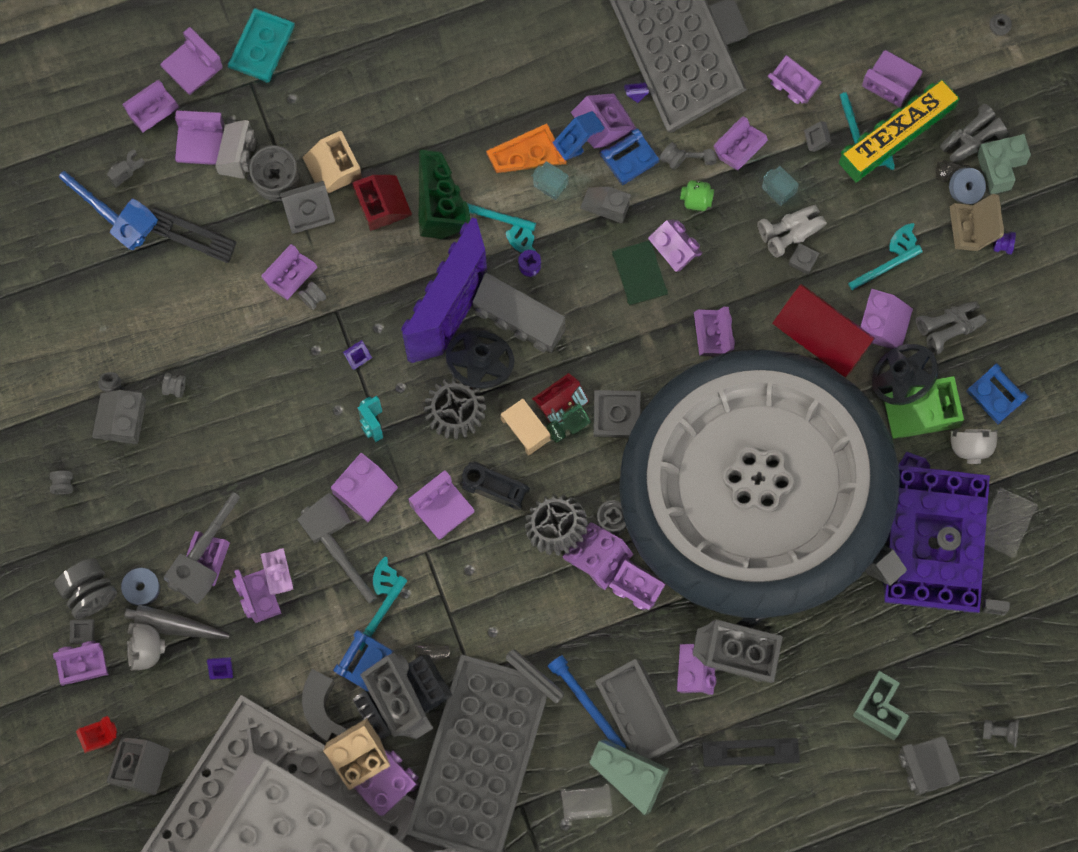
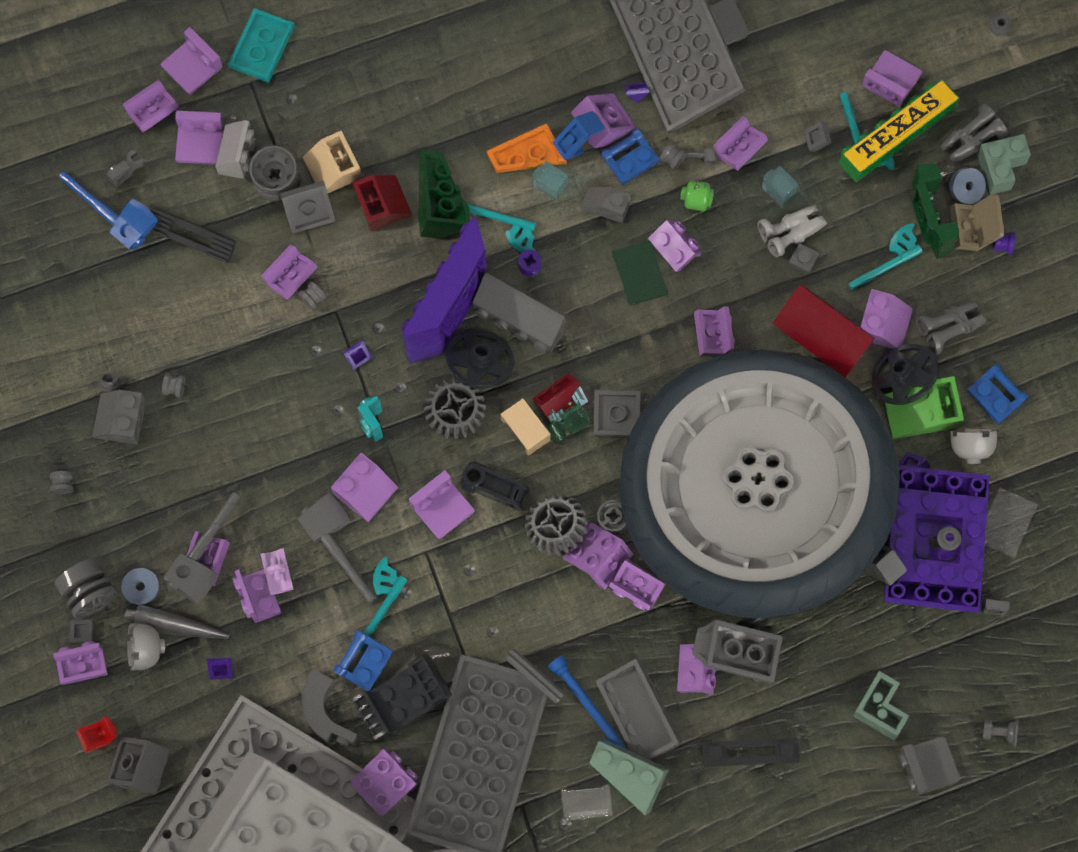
(357, 754): tan slope -> none
(396, 697): dark grey slope -> none
(795, 80): medium lavender bracket -> none
(939, 237): none -> dark green plate

